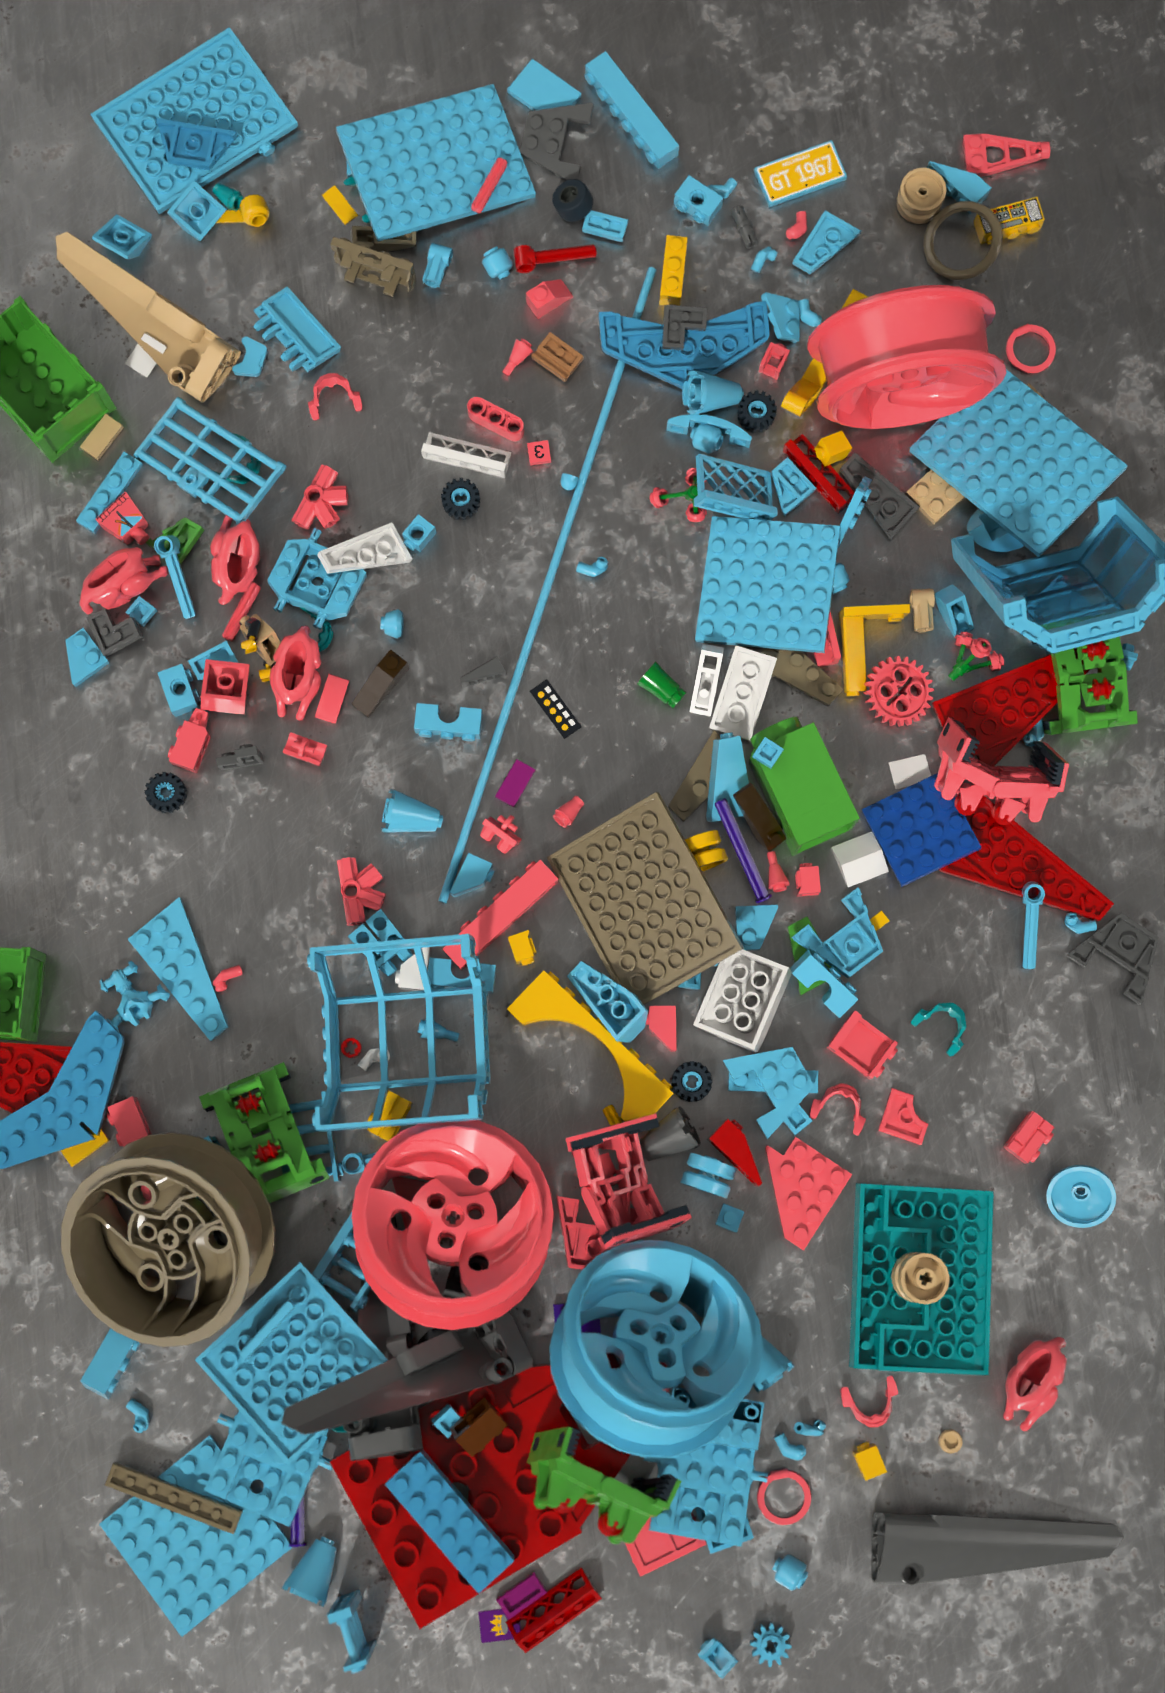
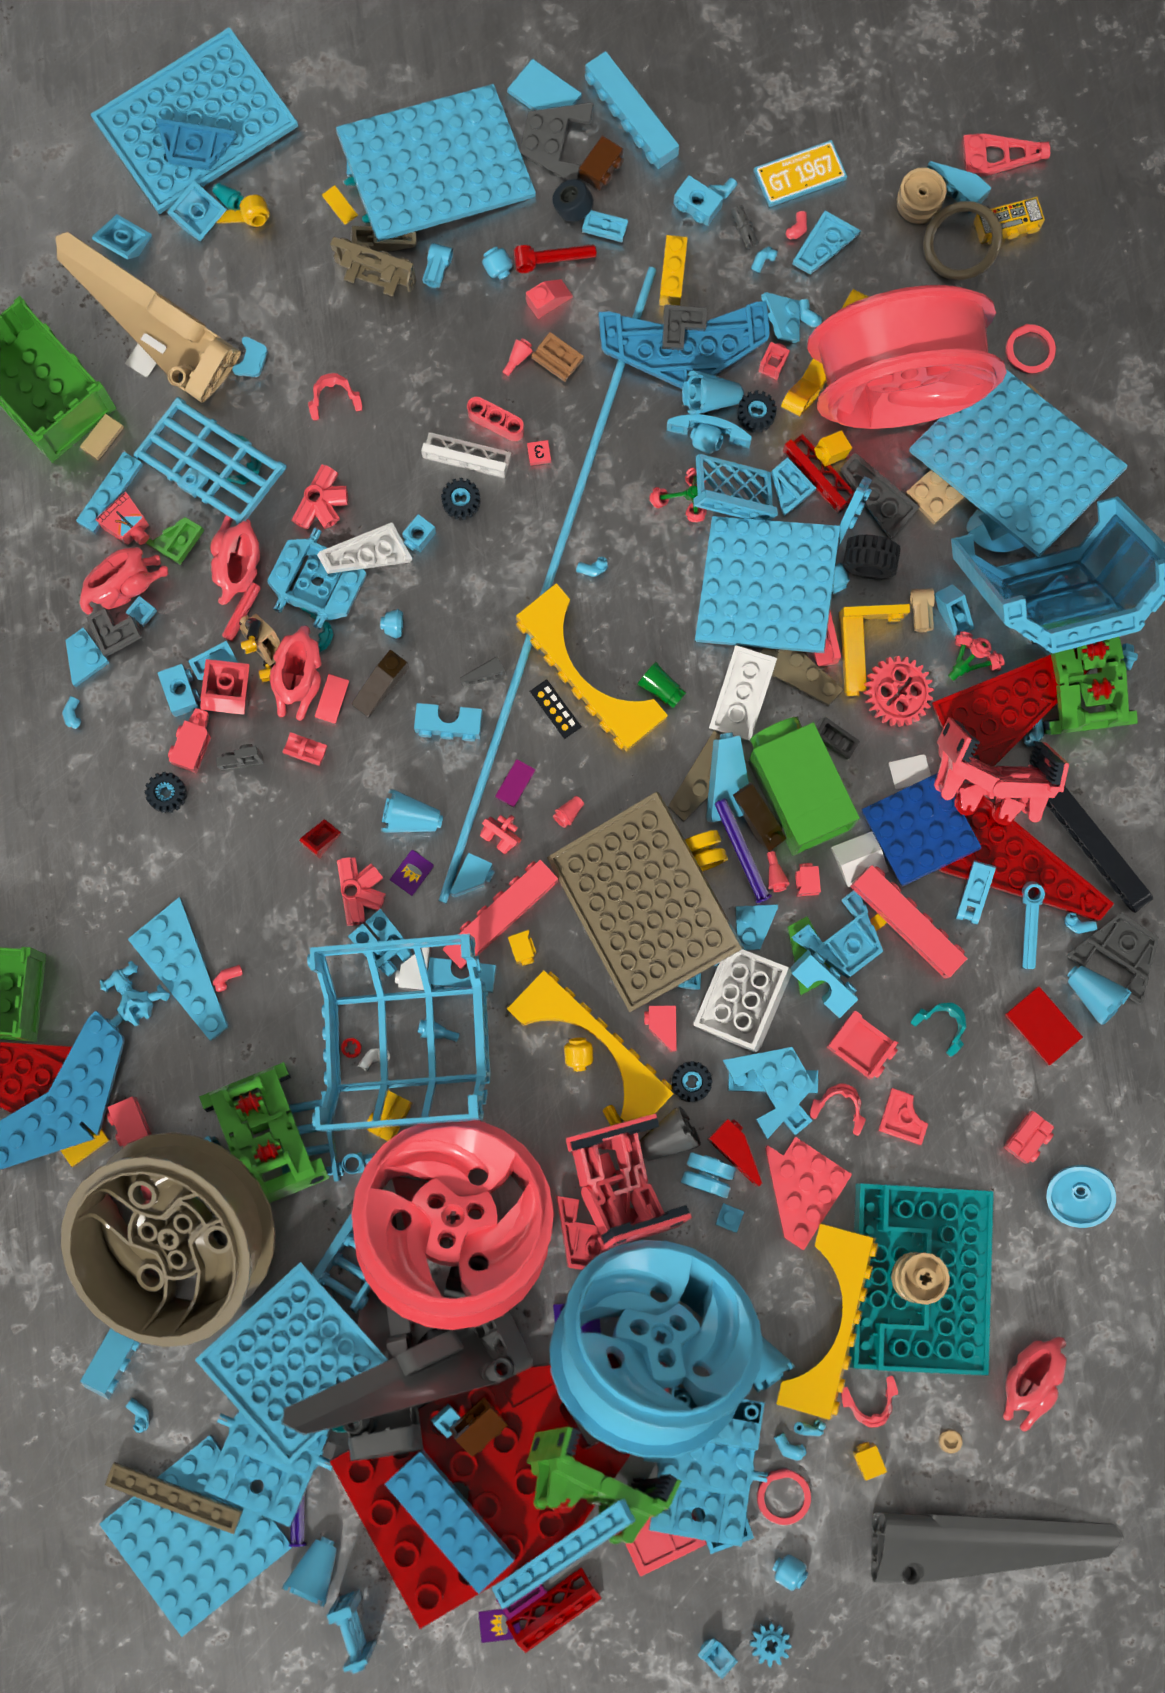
(69, 713): none -> medium azure arm
(176, 573): medium azure axle -> none
(267, 149): medium azure piece -> none
(267, 1330): medium azure tile -> none
(296, 326): medium azure hinge -> none
(320, 838): none -> red slope
(411, 872): none -> dark purple sticker
(489, 185): coral axle -> none
(563, 1553): none -> medium azure plate
(568, 481): medium azure hinge -> none
(578, 1053): none -> yellow head
(601, 163): none -> reddish brown brick
(612, 1003): medium azure wedge -> none
(623, 719): none -> yellow arch
(706, 679): white slope -> none
(767, 753): medium azure plate -> none
(819, 1388): none -> yellow arch
(831, 726): none -> dark grey slope
(871, 556): none -> black tyre
(909, 922): none -> coral brick
(976, 891): none -> medium azure plate
(1043, 1026): none -> red tile
(1097, 993): none -> medium azure cone
(1099, 850): none -> black beam

